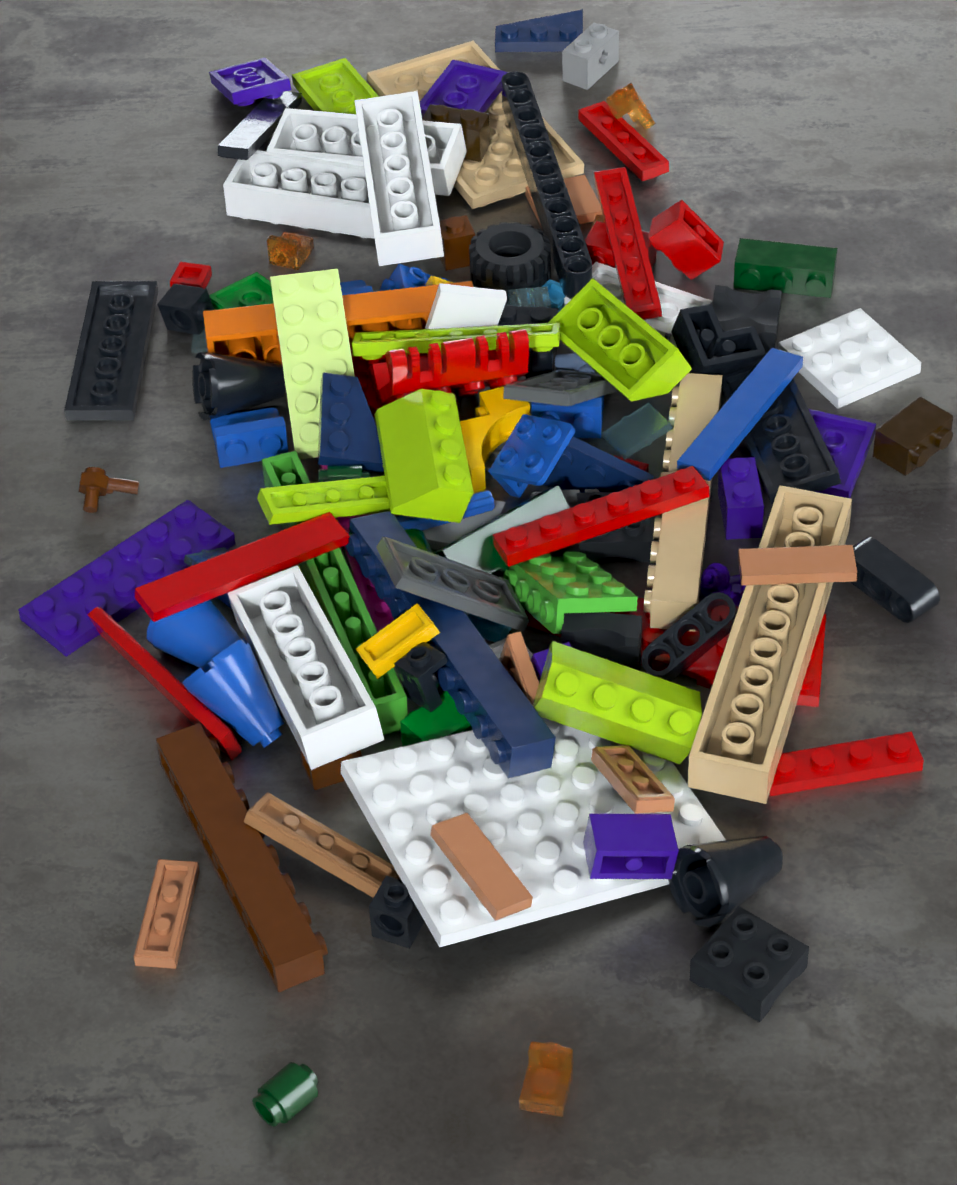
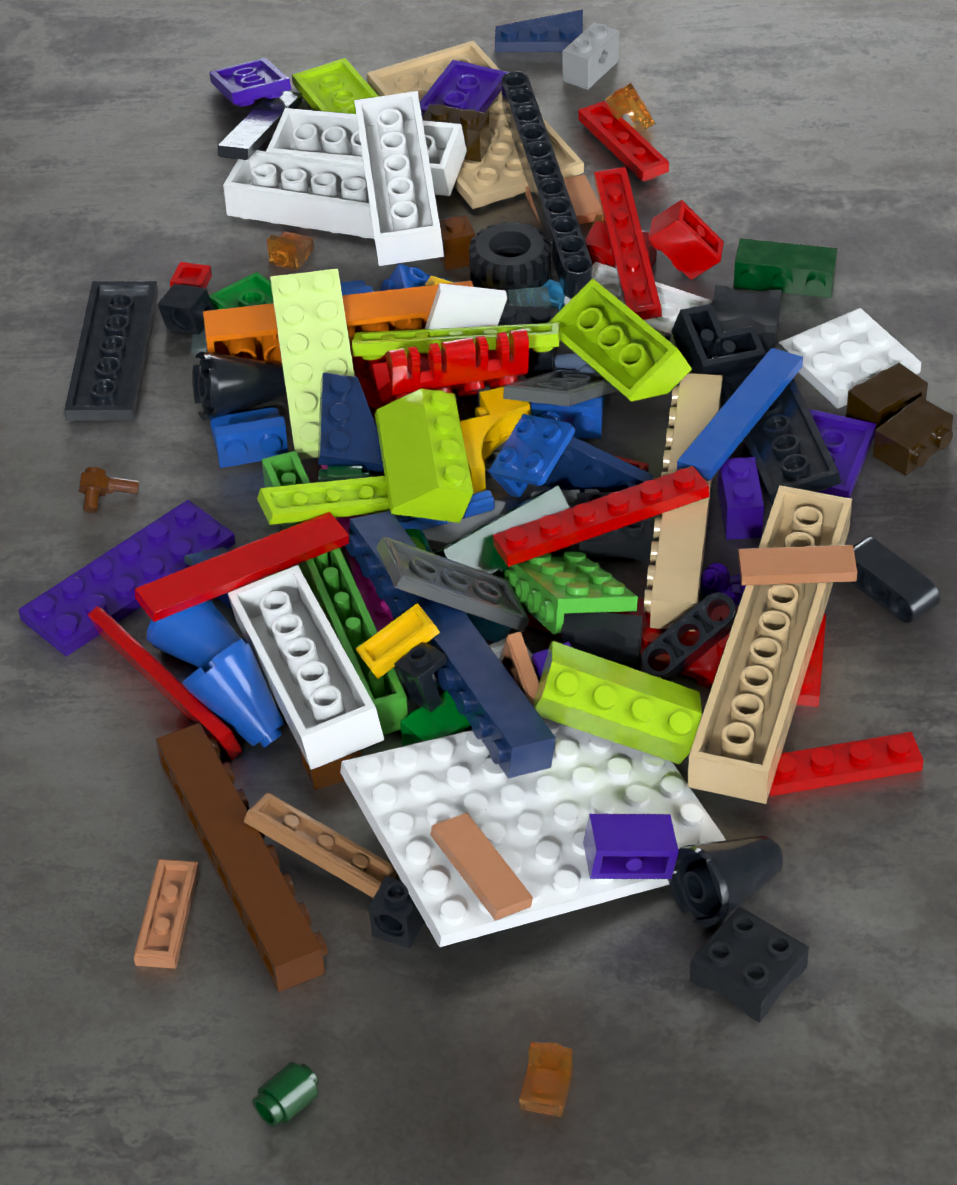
(632, 779): nougat tile -> none
(636, 431): clear light blue piece -> none
(885, 395): none -> dark brown brick

